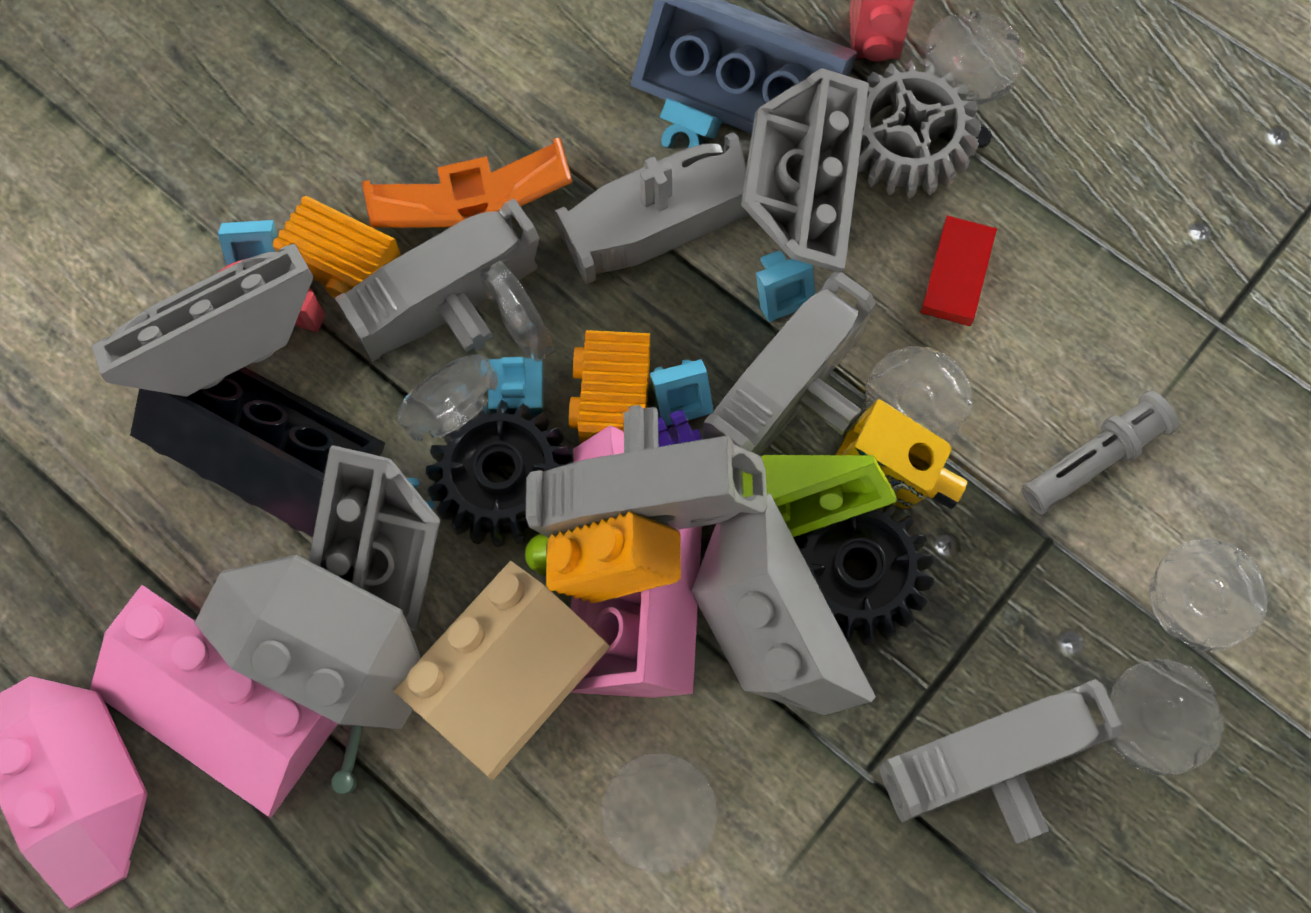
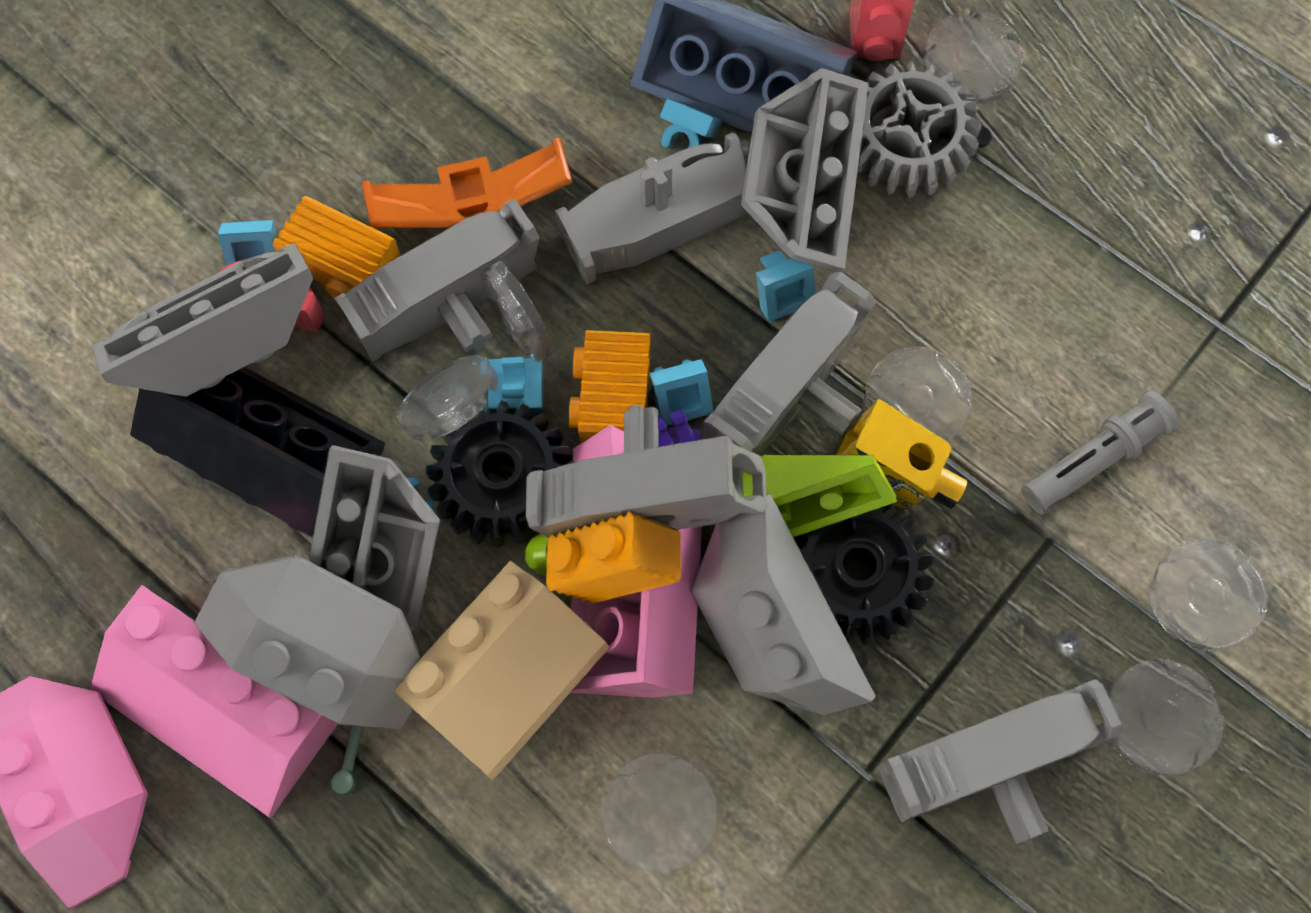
(958, 271): red tile -> none

